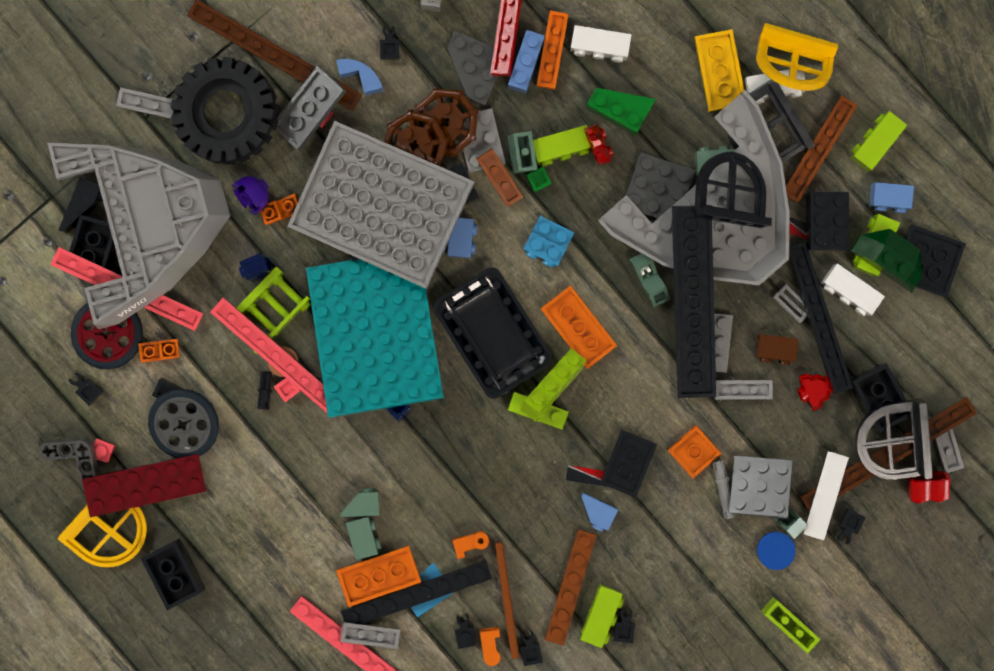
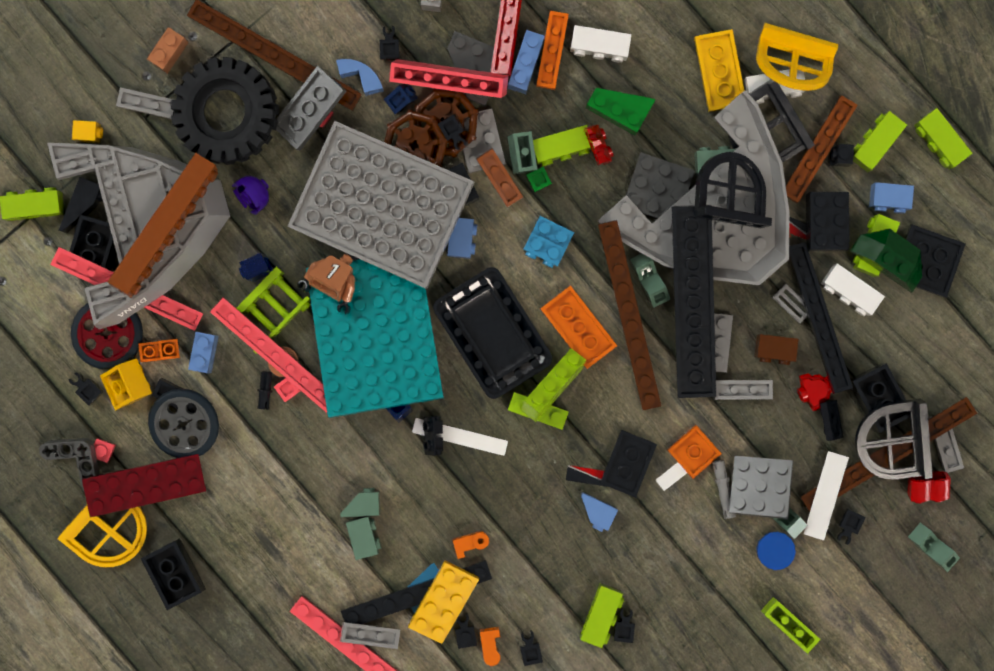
(32, 204): none -> lime brick
(87, 131): none -> yellow brick
(126, 384): none -> yellow slope
(163, 225): none -> dark orange brick
(167, 50): none -> nougat brick
(203, 352): none -> medium blue brick
(280, 209): orange slope -> none
(333, 278): none -> nougat torso
(378, 576): orange plate -> none
(401, 97): none -> dark blue bracket
(432, 426): none -> black hinge
(443, 602): none -> yellow plate
(449, 78): none -> coral brick
(452, 128): none -> black plate
(466, 438): none -> white sticker
(507, 600): dark orange tile -> none
(570, 587): dark orange plate -> none
(629, 314): none -> reddish brown plate
(671, 476): none -> white sticker
(831, 420): none -> black plate
(841, 155): none -> black brick
(933, 547): none -> sand green brick
(942, 139): none -> lime brick

